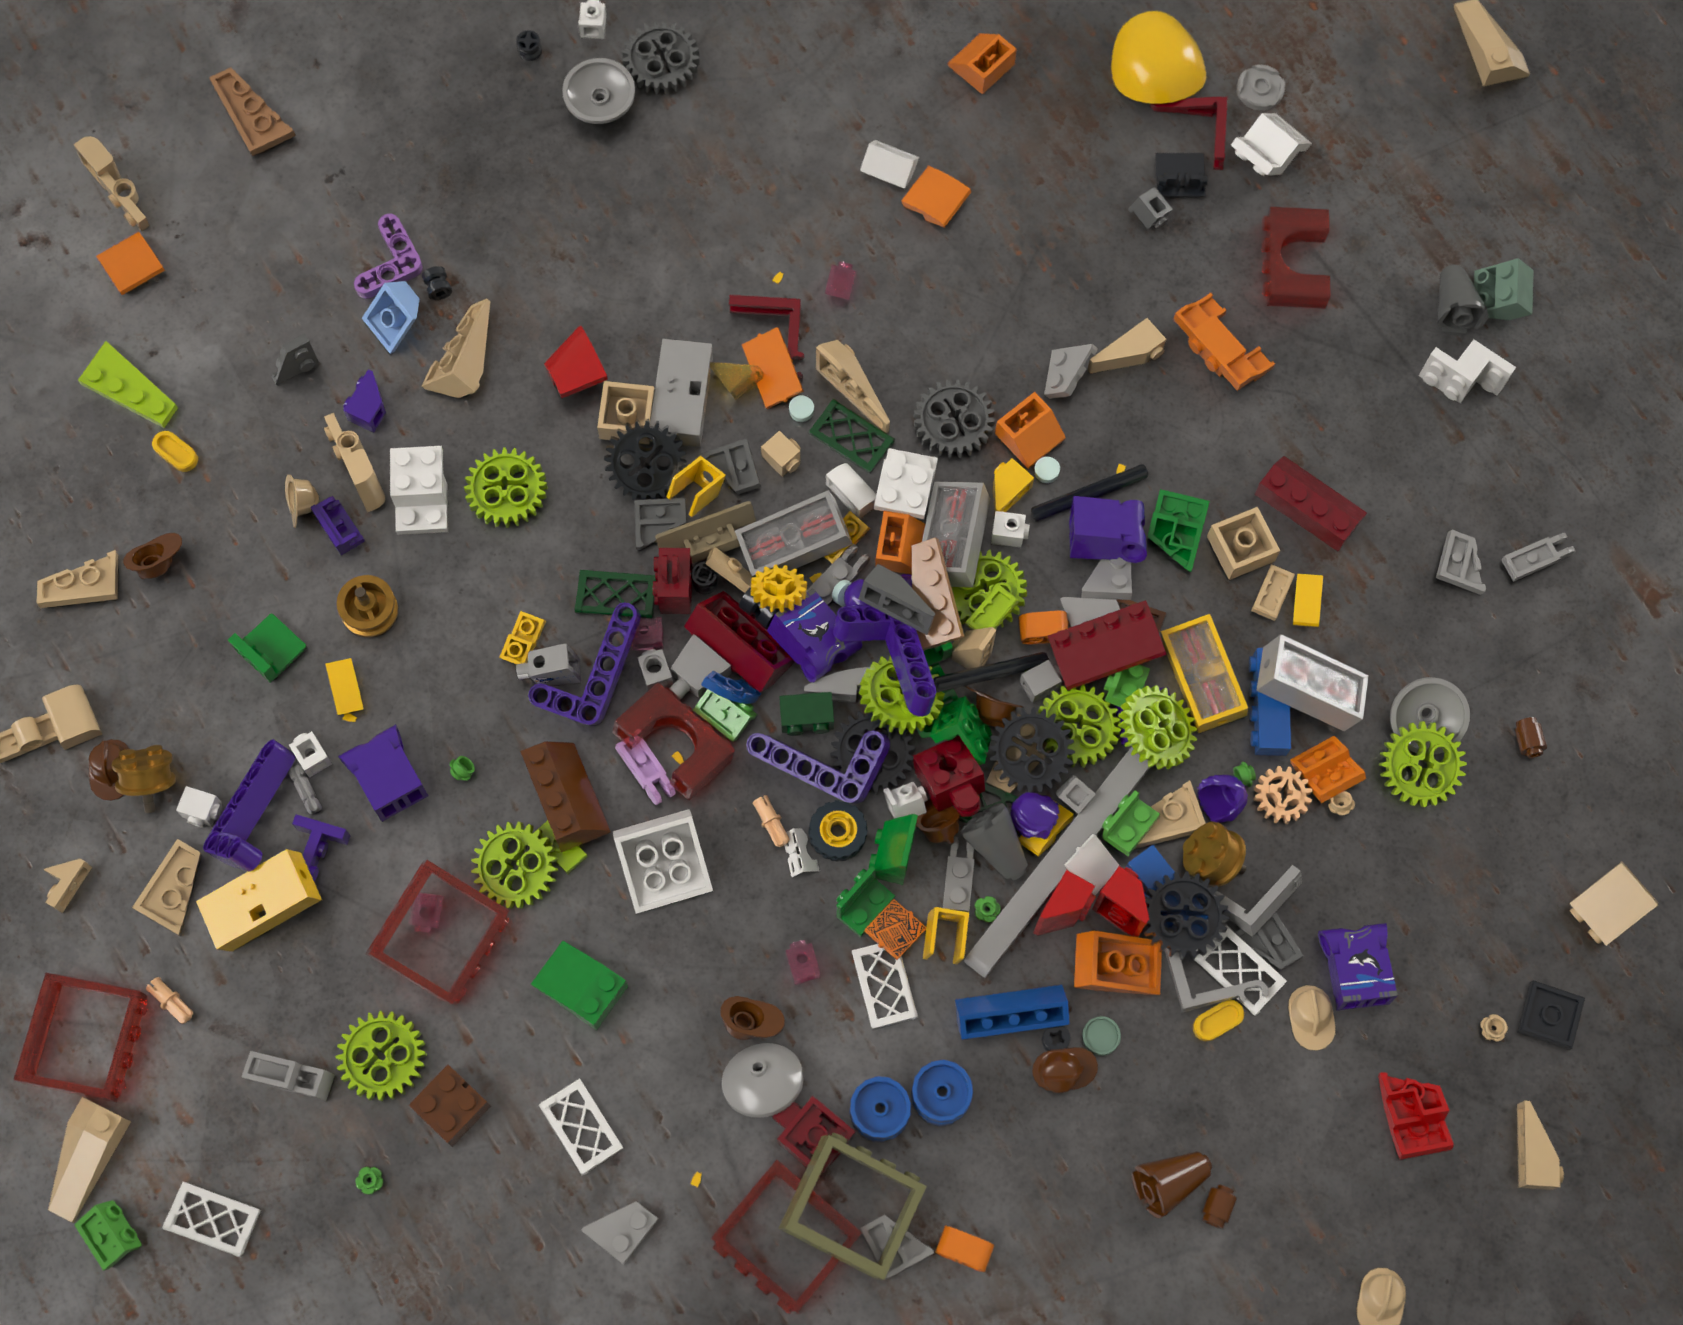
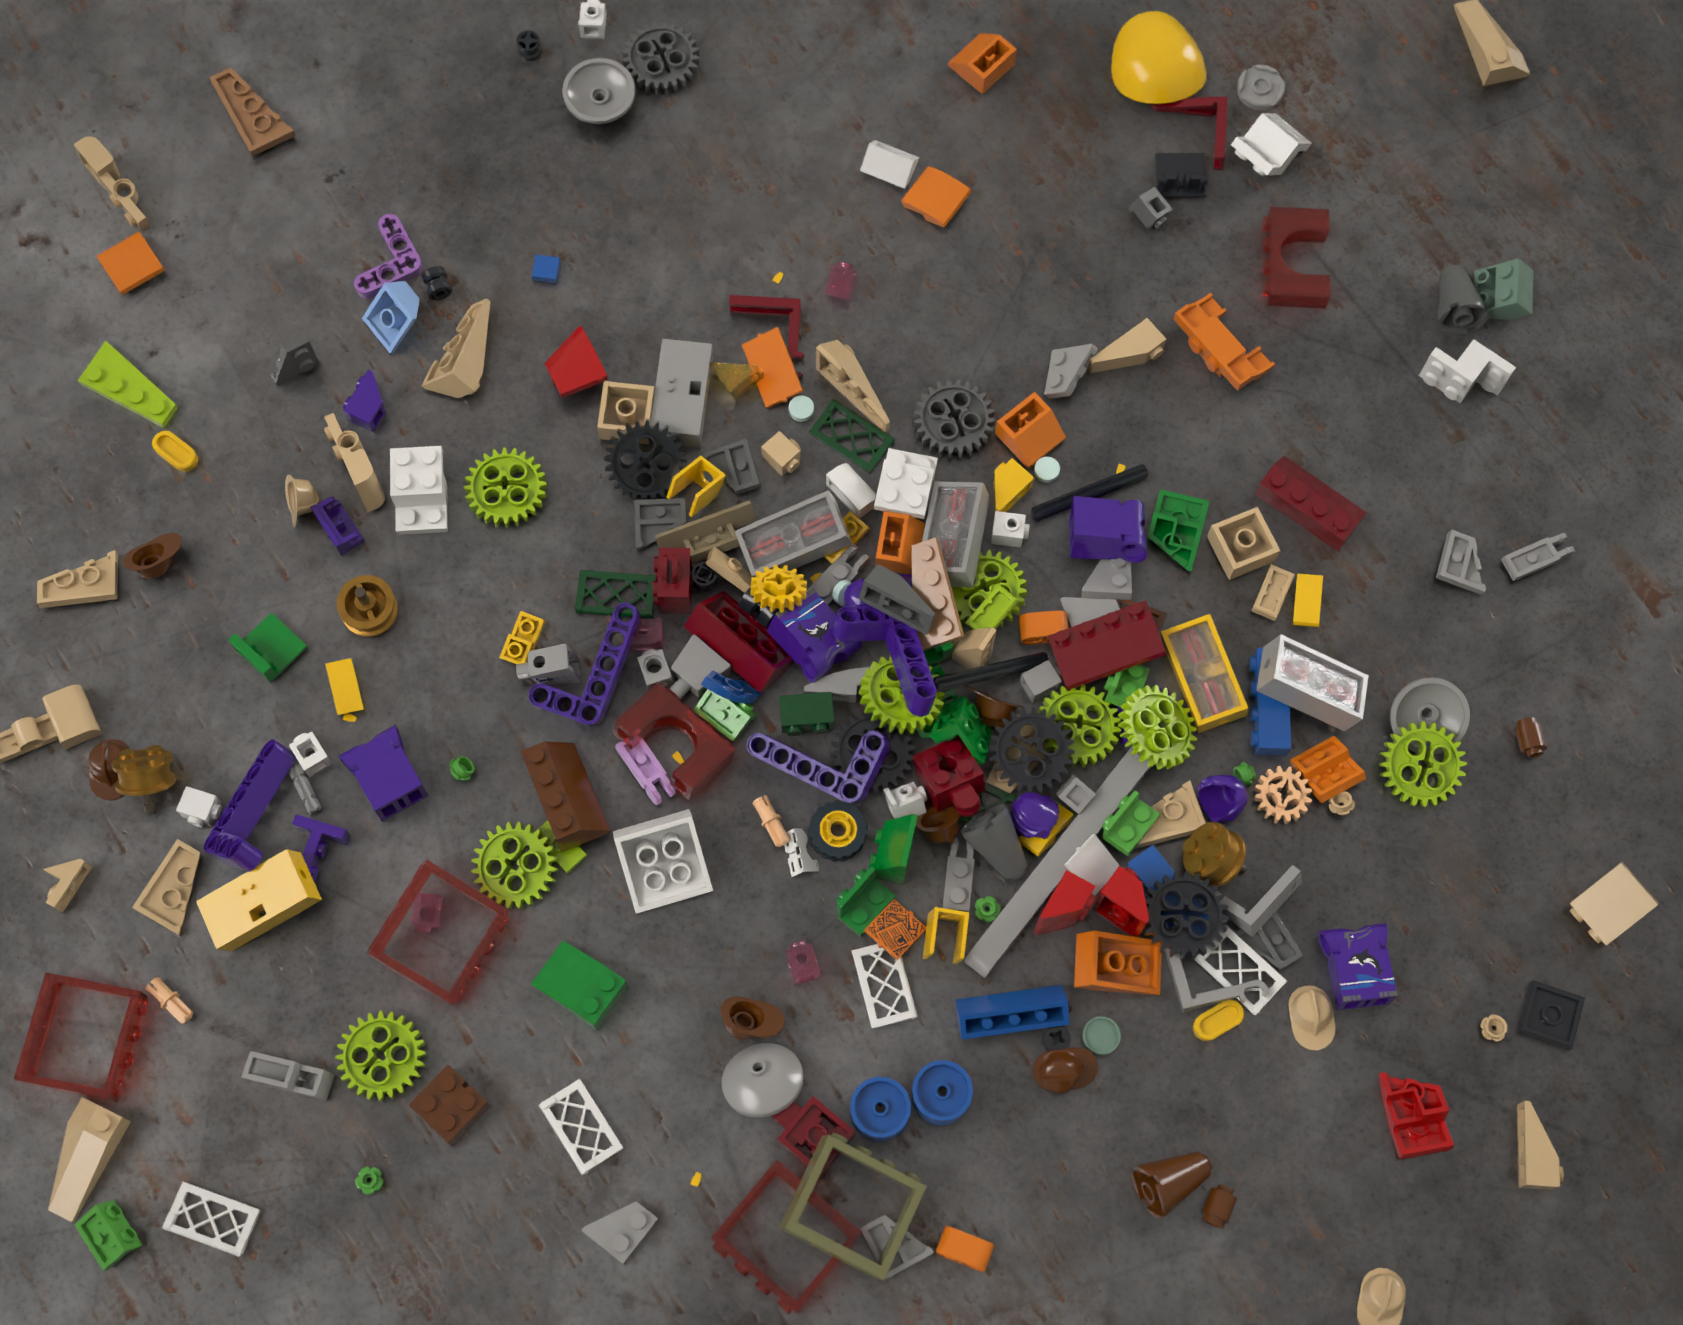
(546, 268): none -> blue tile

